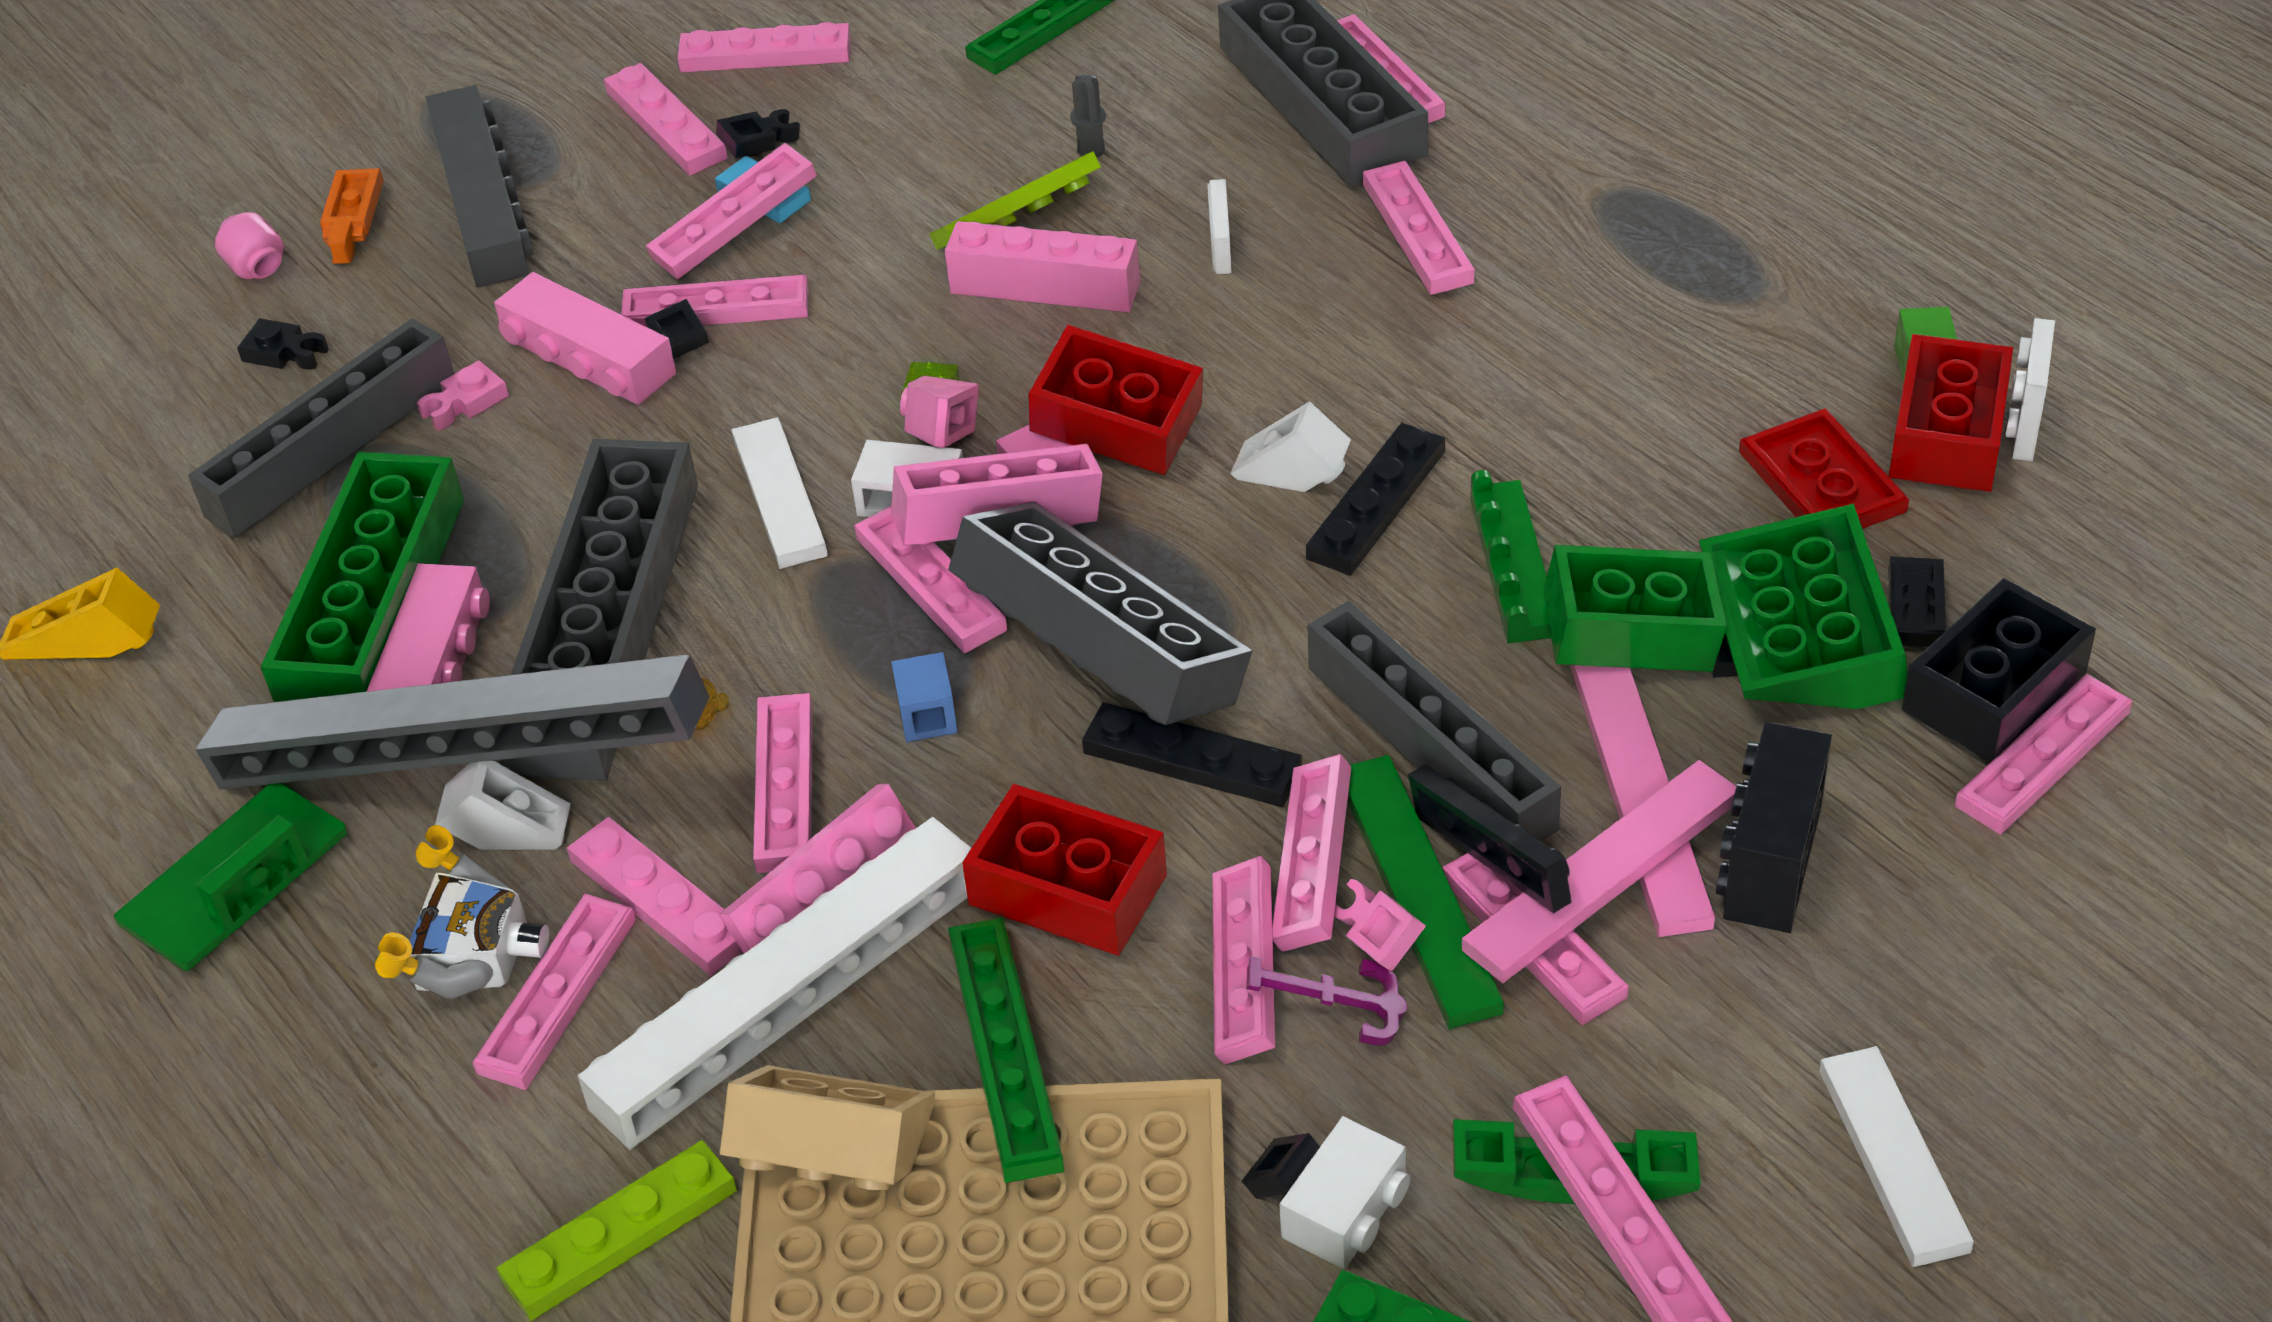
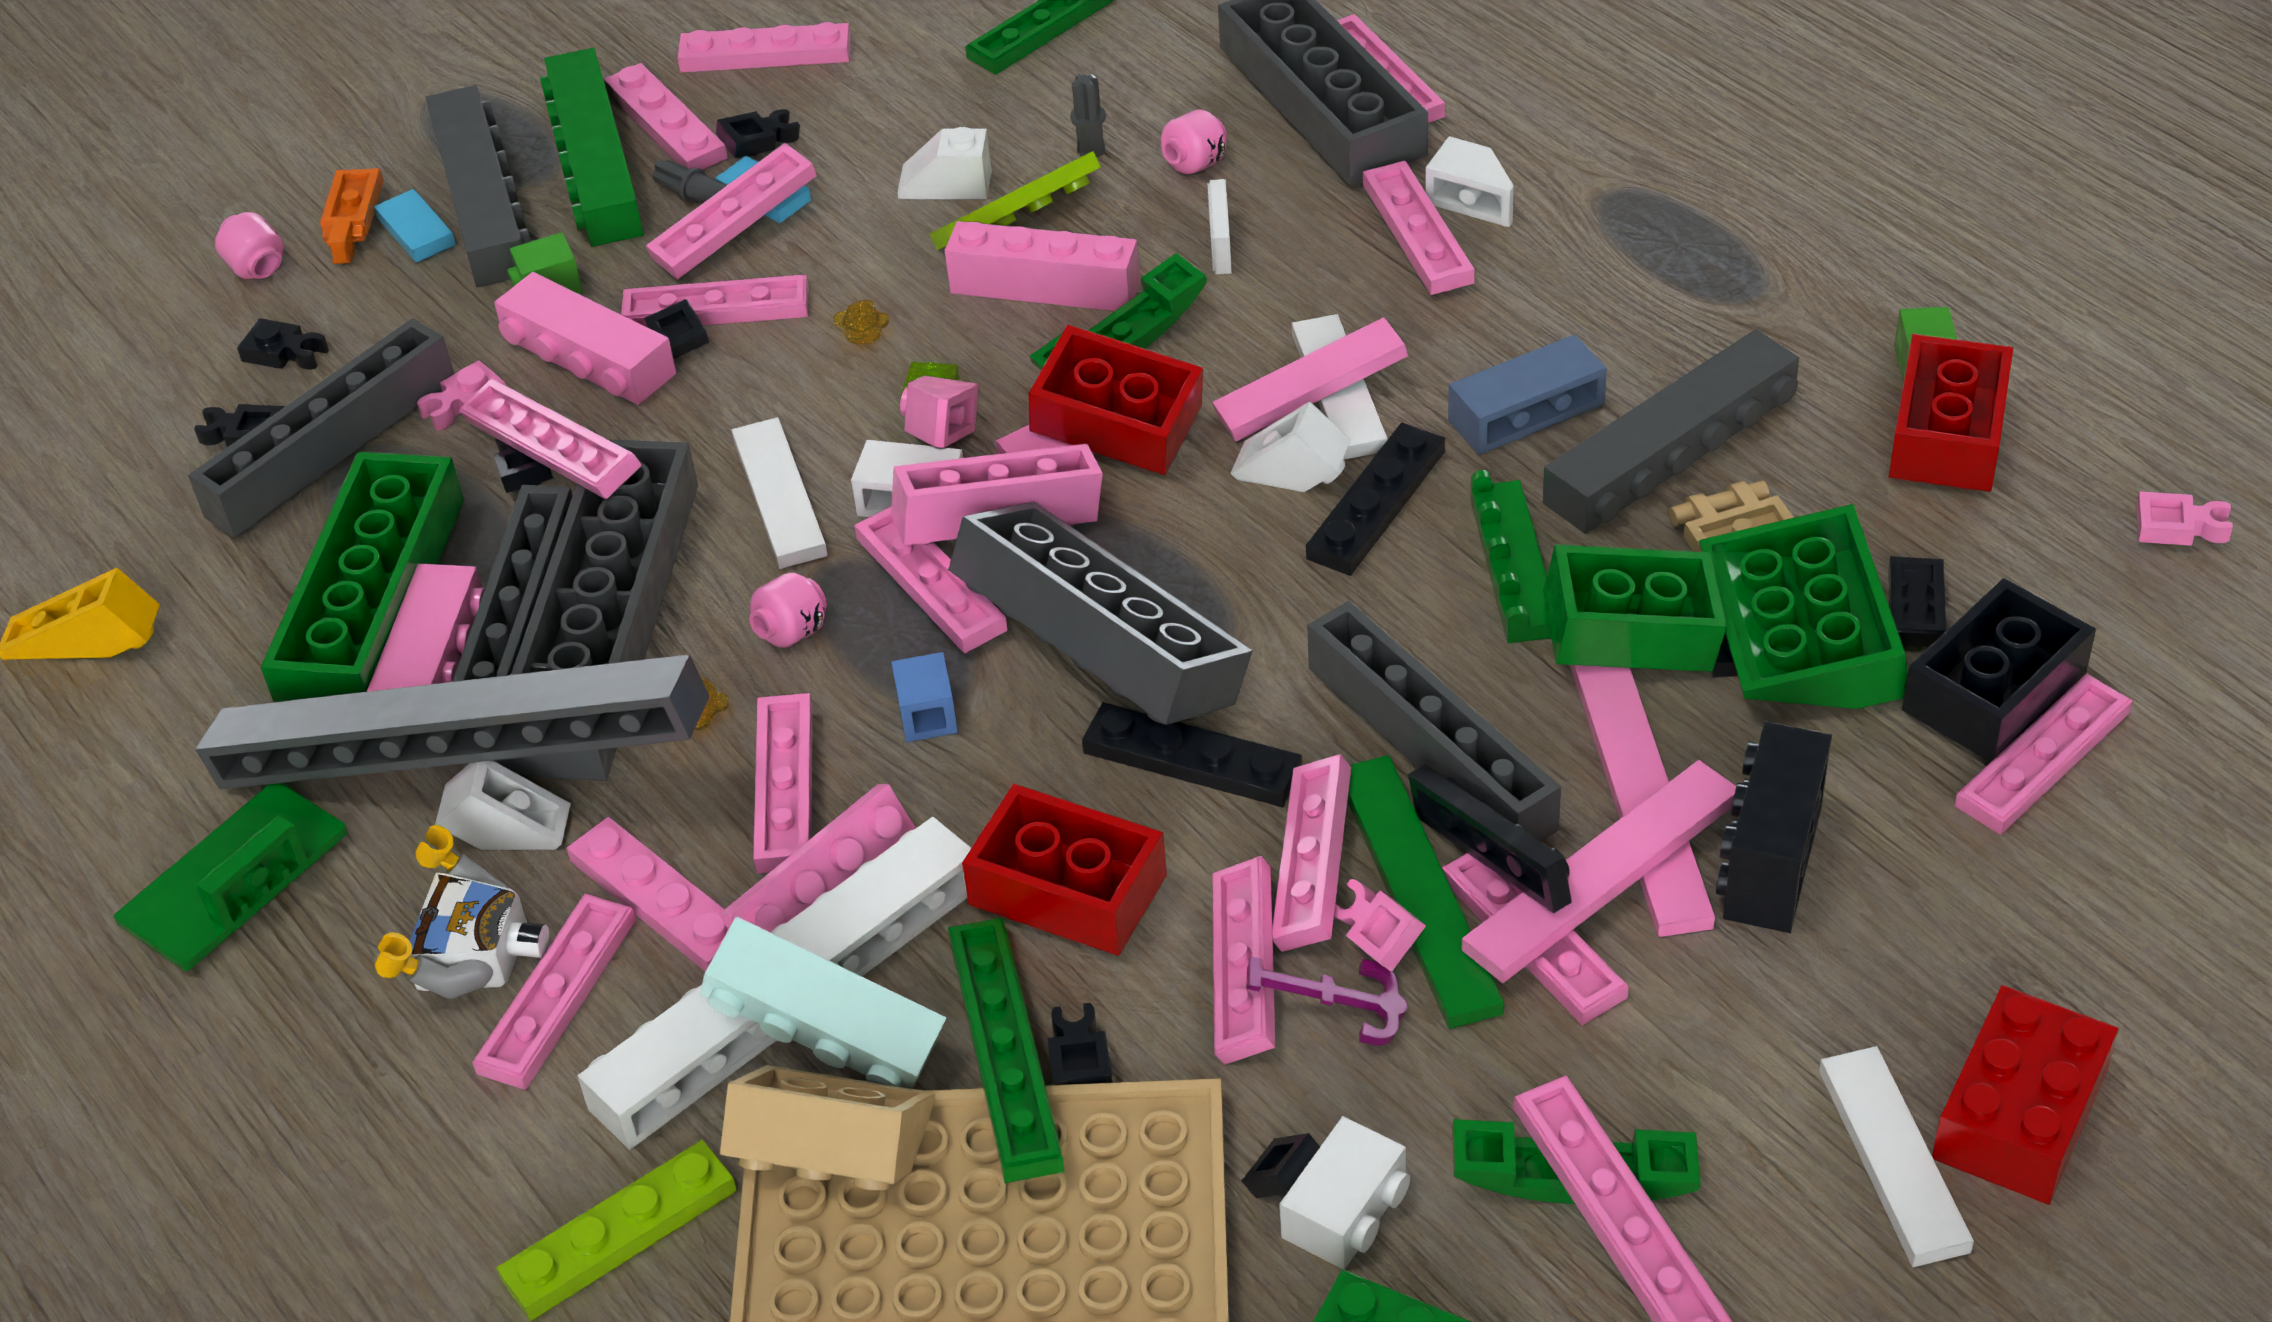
(232, 426): none -> black plate
(414, 225): none -> medium azure tile
(514, 582): none -> dark grey brick
(519, 469): none -> black plate
(547, 257): none -> bright green brick
(550, 438): none -> bright pink tile
(590, 148): none -> green brick
(690, 183): none -> dark grey axle
(787, 610): none -> bright pink head
(820, 1006): none -> light aqua brick
(861, 322): none -> clear yellow plate
(949, 167): none -> white slope
(1078, 1051): none -> black plate
(1166, 296): none -> green slope
(1193, 141): none -> bright pink head
(1310, 379): none -> bright pink tile
(1350, 407): none -> white tile
(1470, 182): none -> white slope
(1526, 394): none -> sand blue brick
(1670, 431): none -> dark grey brick
(1728, 511): none -> tan plate
(1822, 467): red tile -> none
(2024, 1094): none -> red brick
(2030, 389): white plate -> none
(2175, 520): none -> bright pink plate

